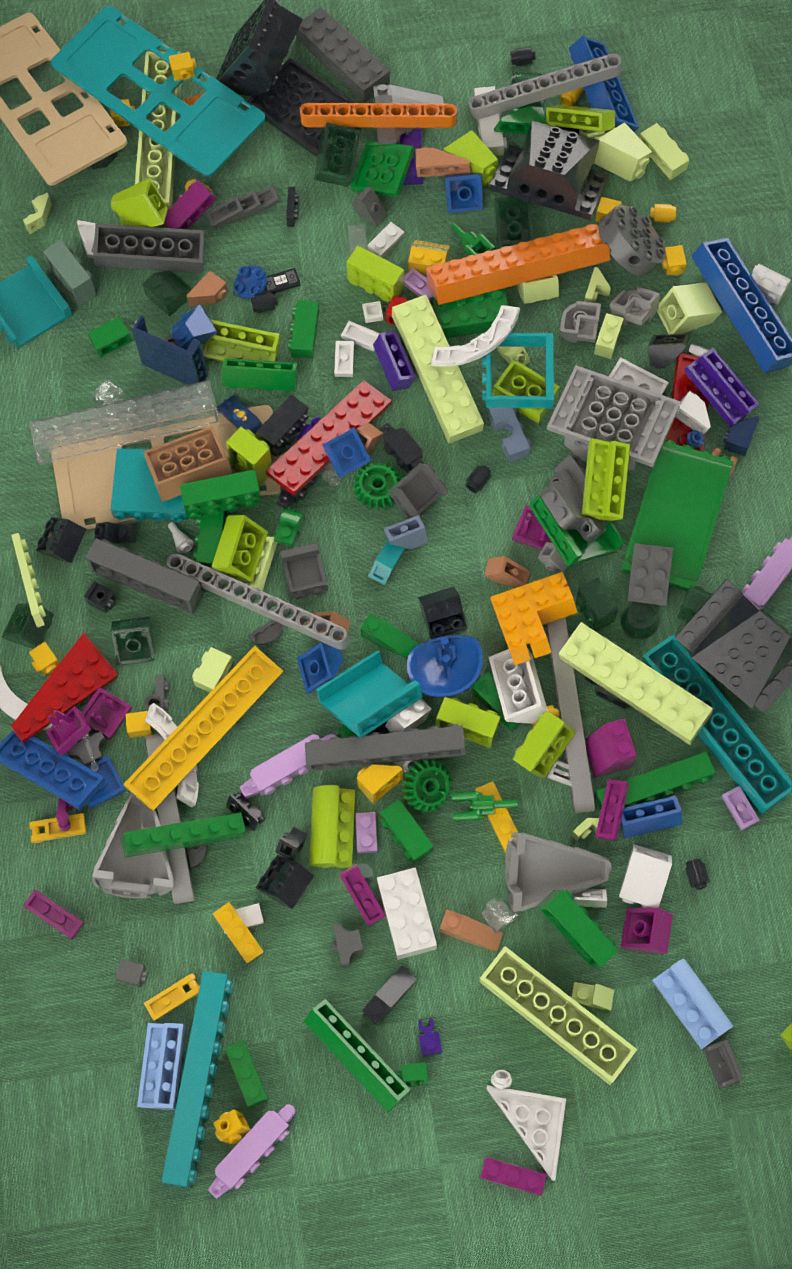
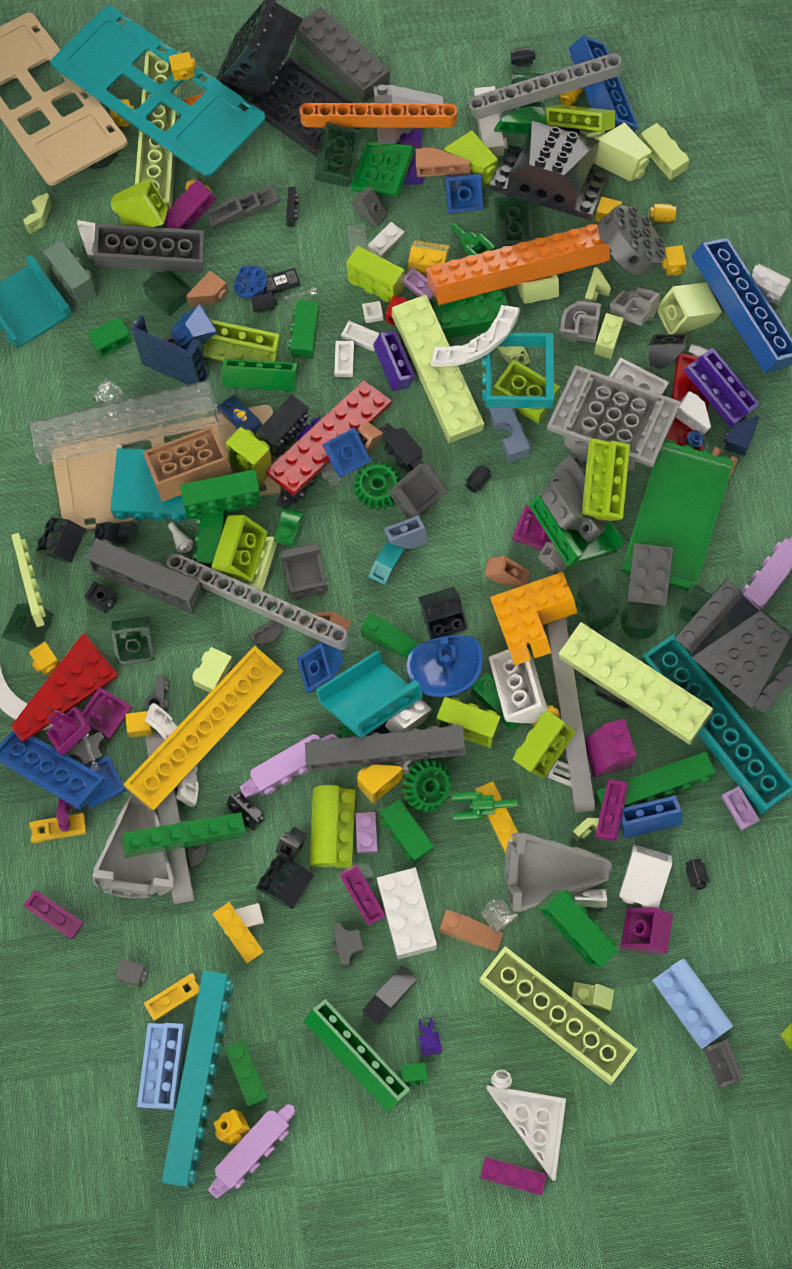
(313, 290): none -> clear hinge

